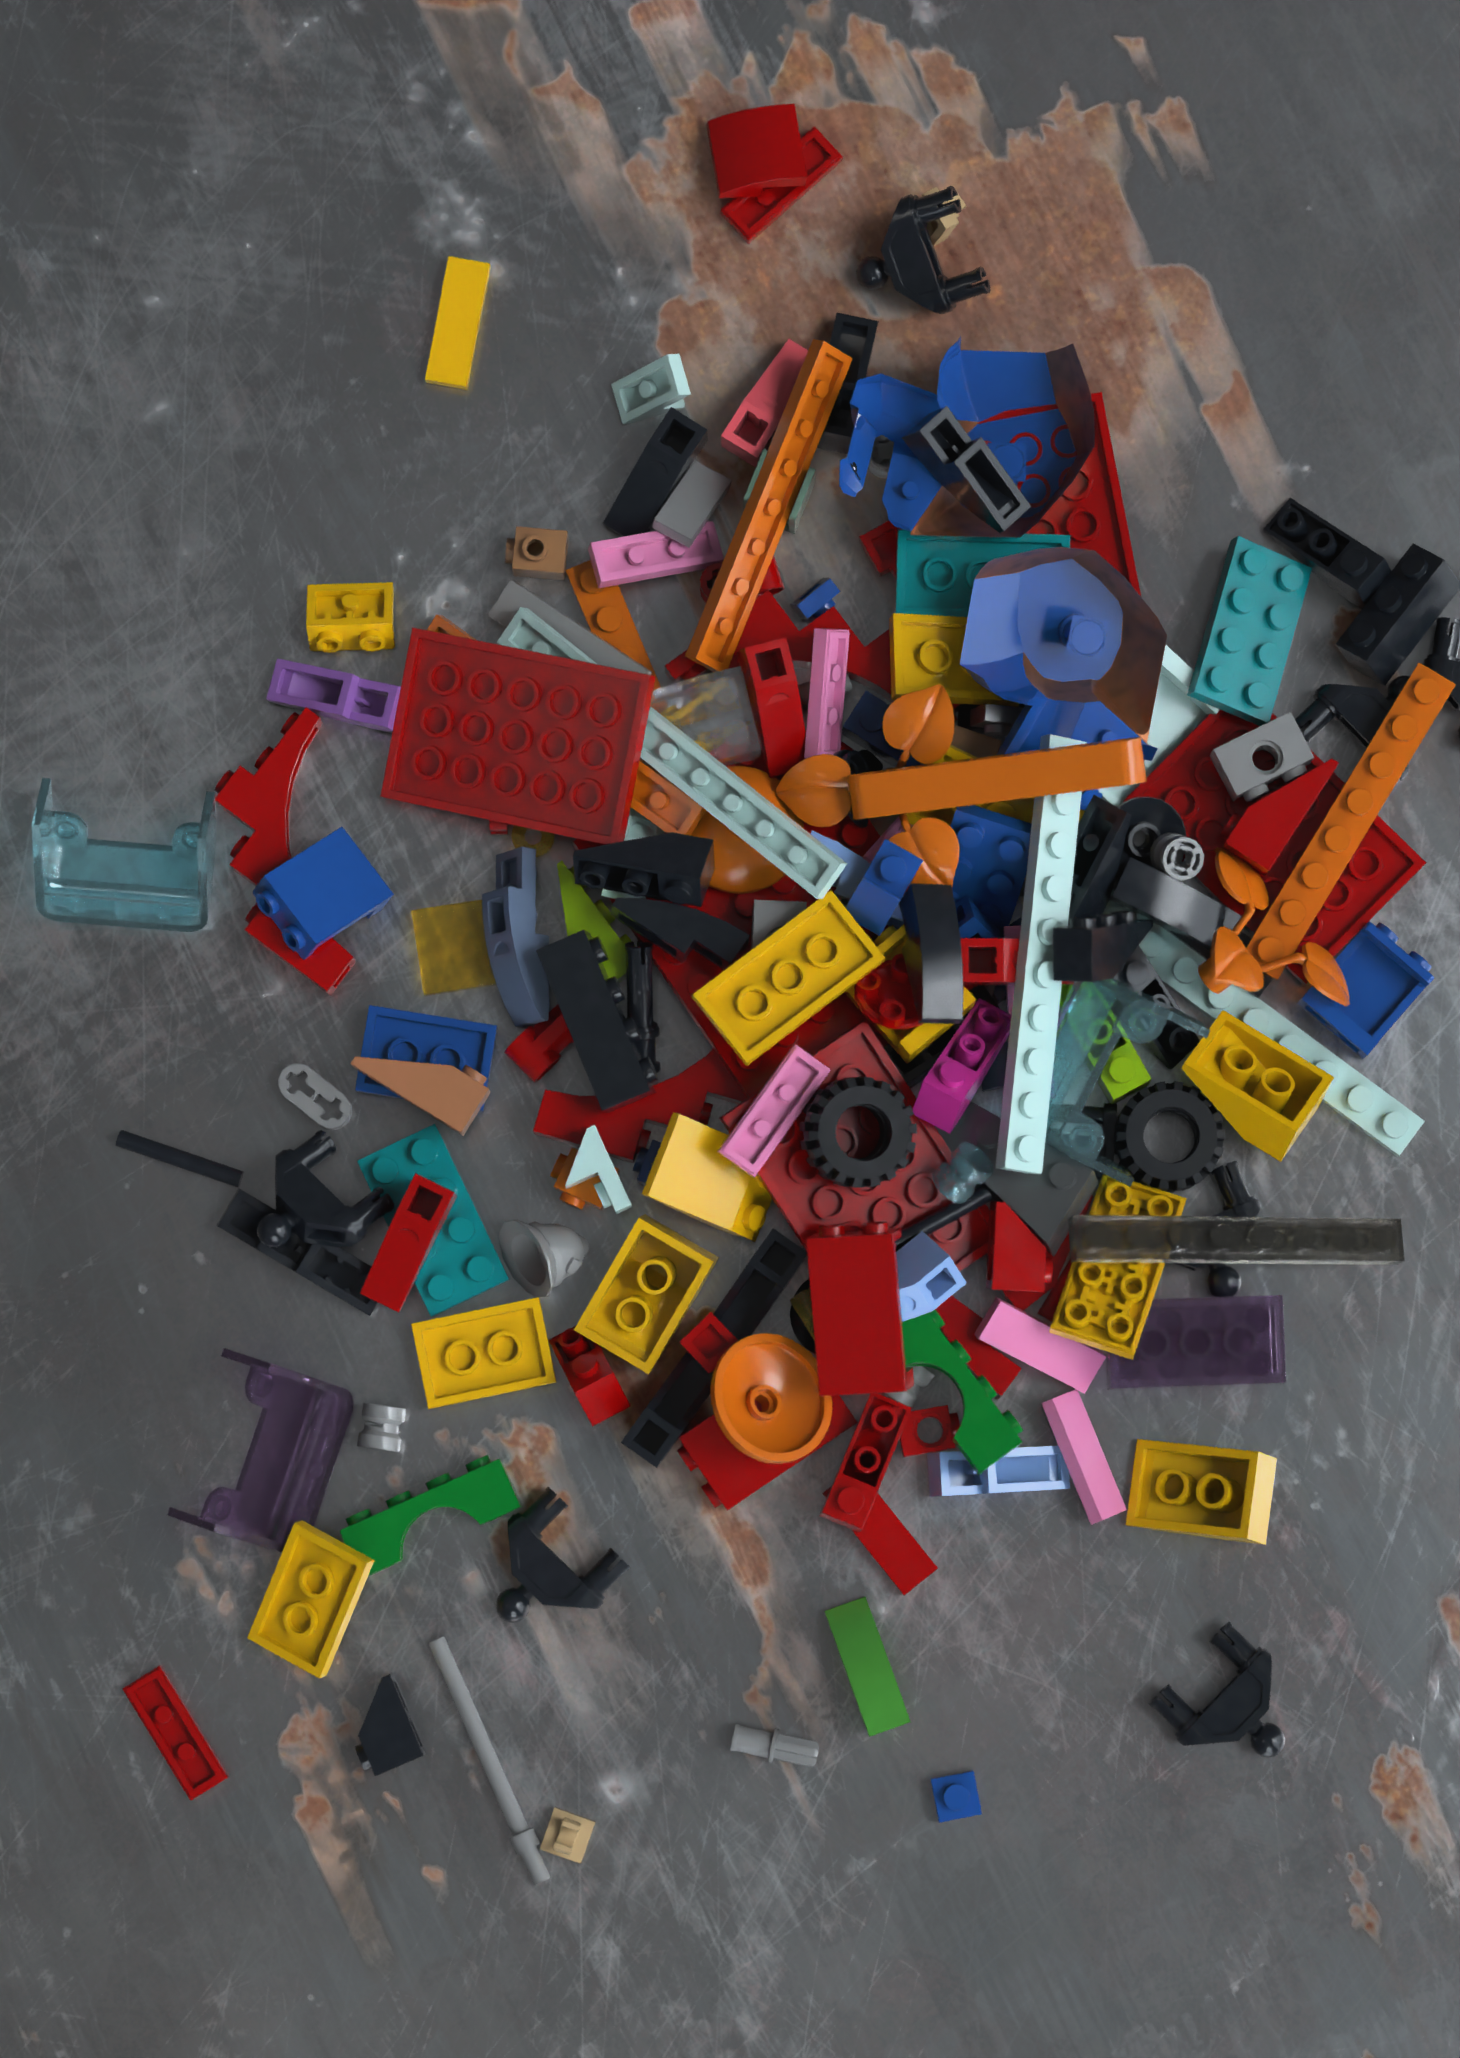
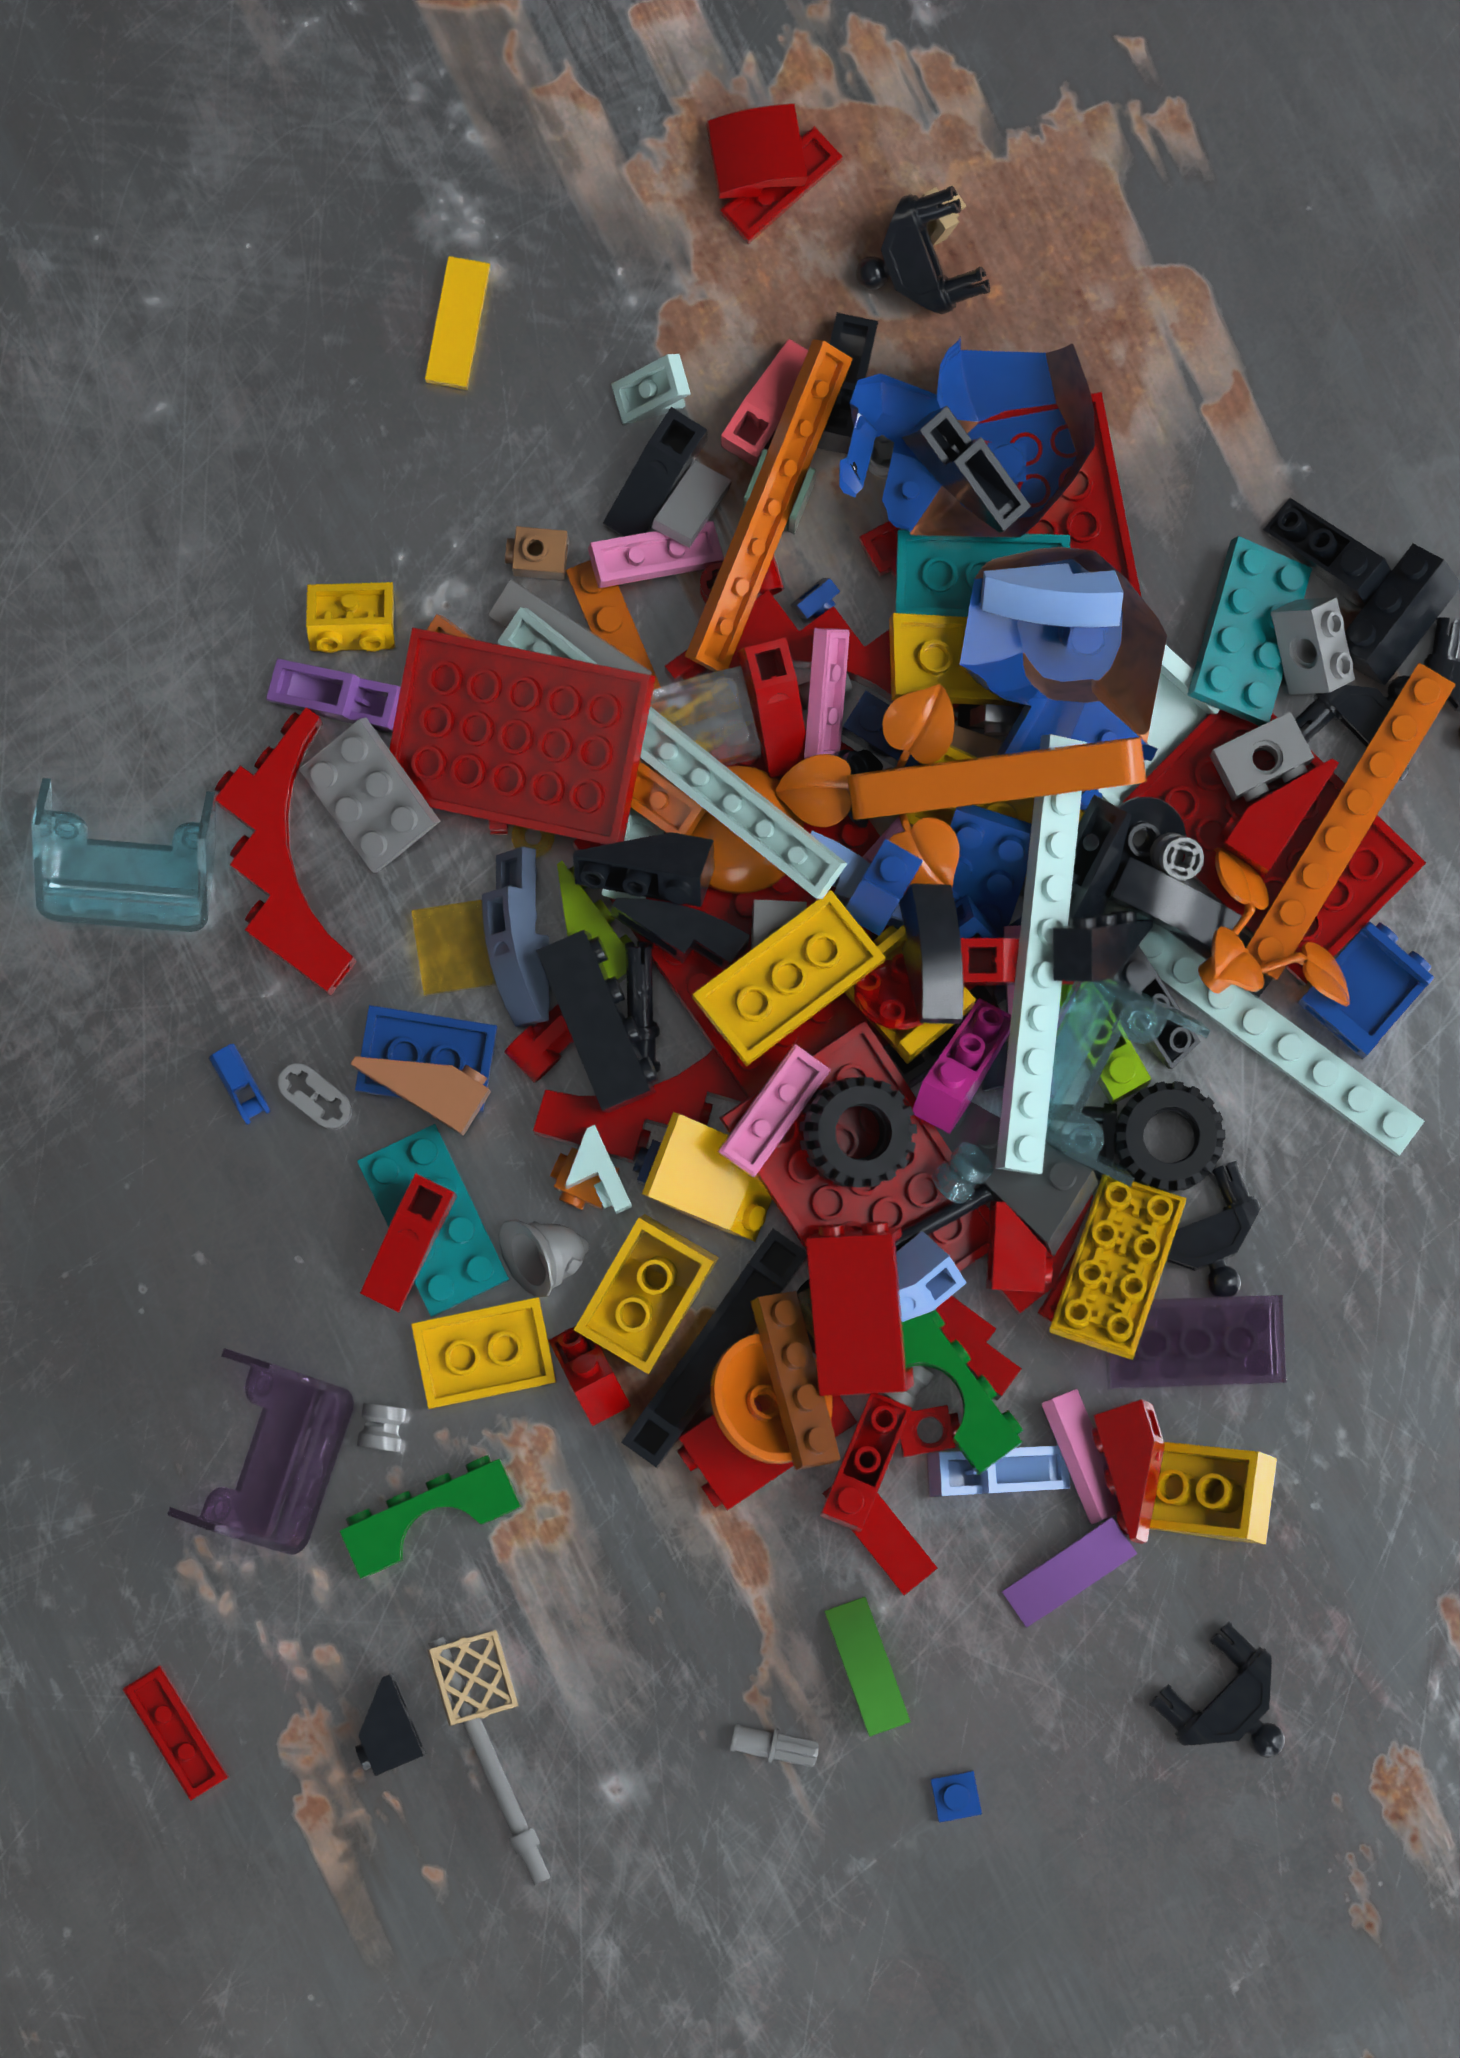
(179, 1158): black bar -> none
(235, 1078): none -> blue bar
(310, 1207): black connector -> none
(310, 1599): yellow plate -> none
(321, 892): blue panel -> none
(321, 1264): black slope -> none
(369, 795): none -> light grey plate
(443, 1685): none -> tan window
(544, 1573): black connector -> none
(567, 1835): tan tile -> none
(708, 1342): red tile -> none
(795, 1380): none -> dark orange plate
(1031, 1343): bright pink tile -> none
(1053, 596): none -> light blue slope
(1069, 1572): none -> medium lavender slope
(1134, 1457): none -> red slope
(1235, 1240): clear smoke plate -> none
(1257, 1084): yellow slope -> none
(1313, 645): none -> light grey brick

